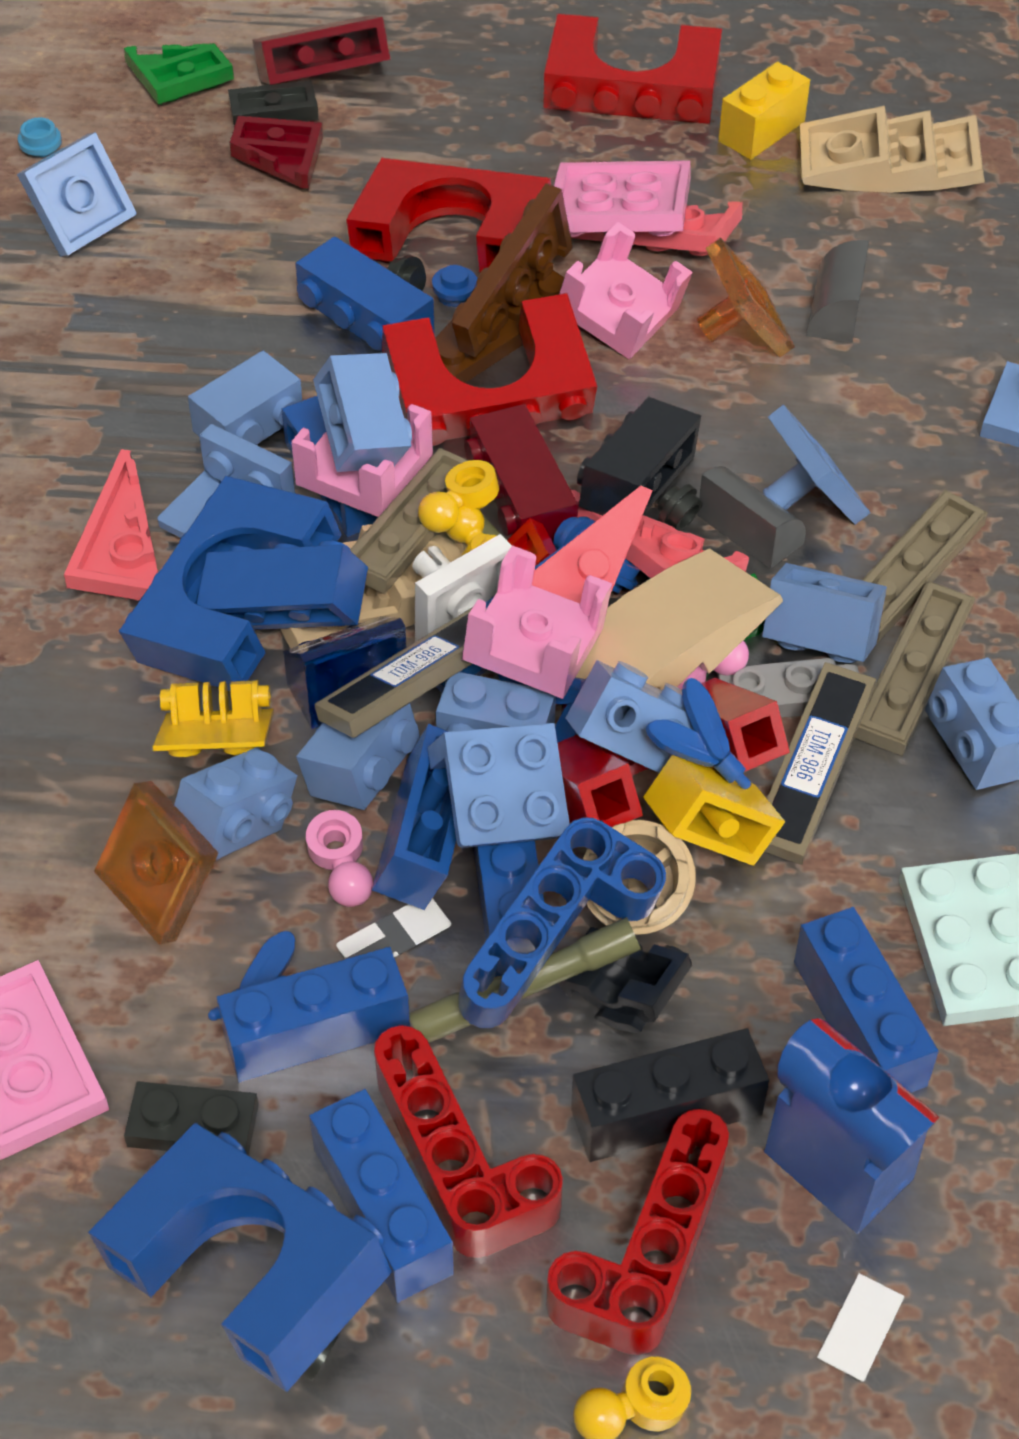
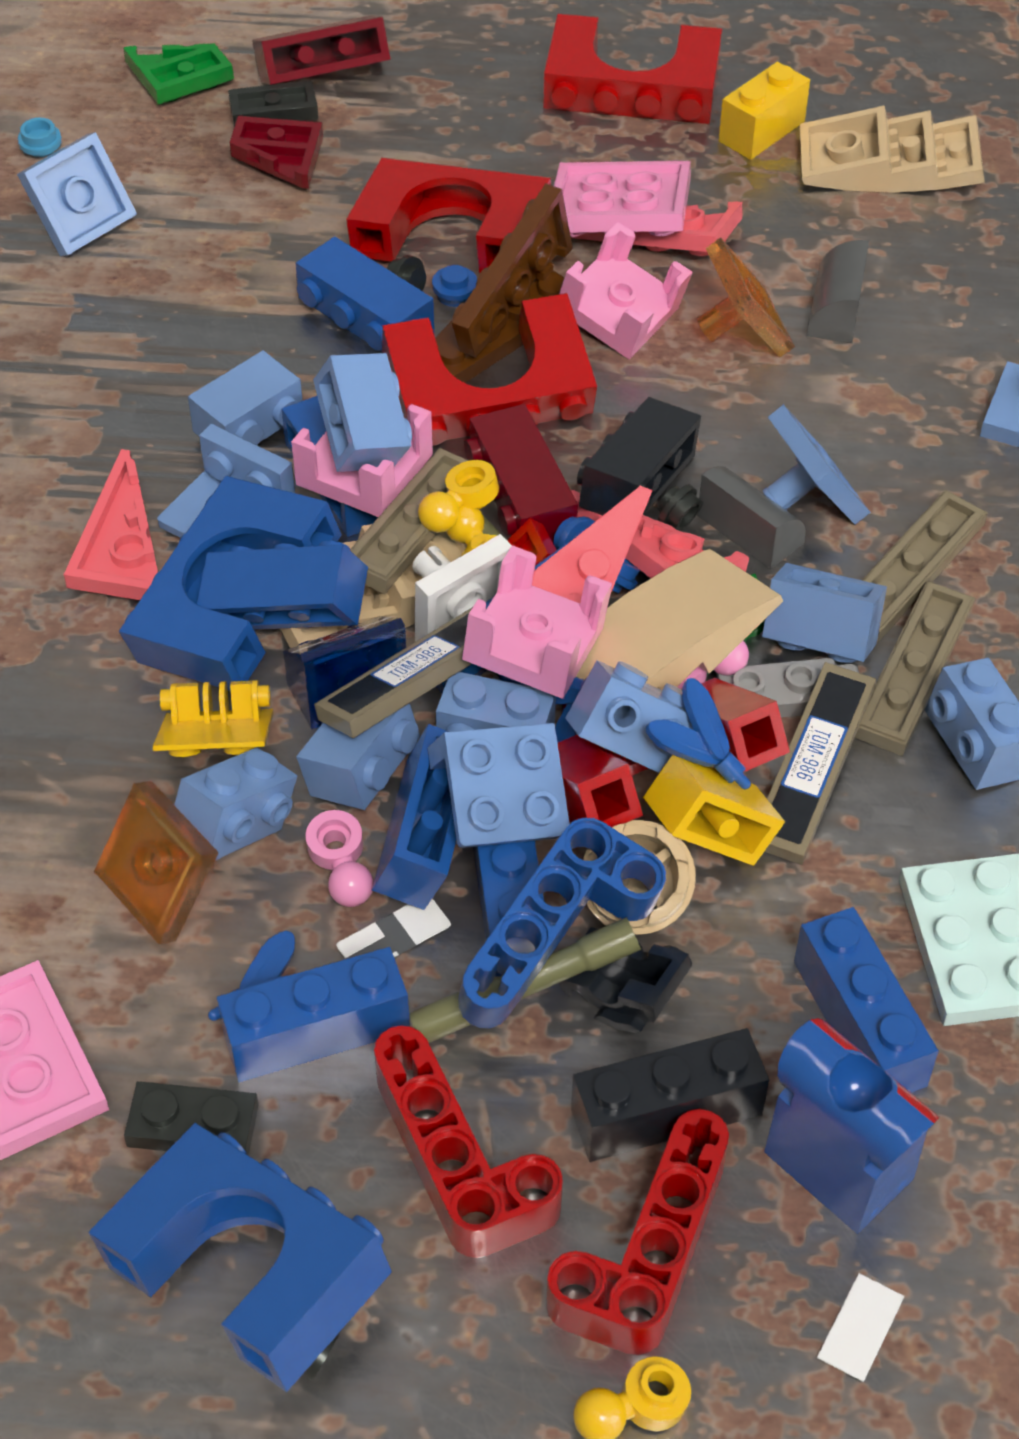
(382, 1188): blue brick -> none

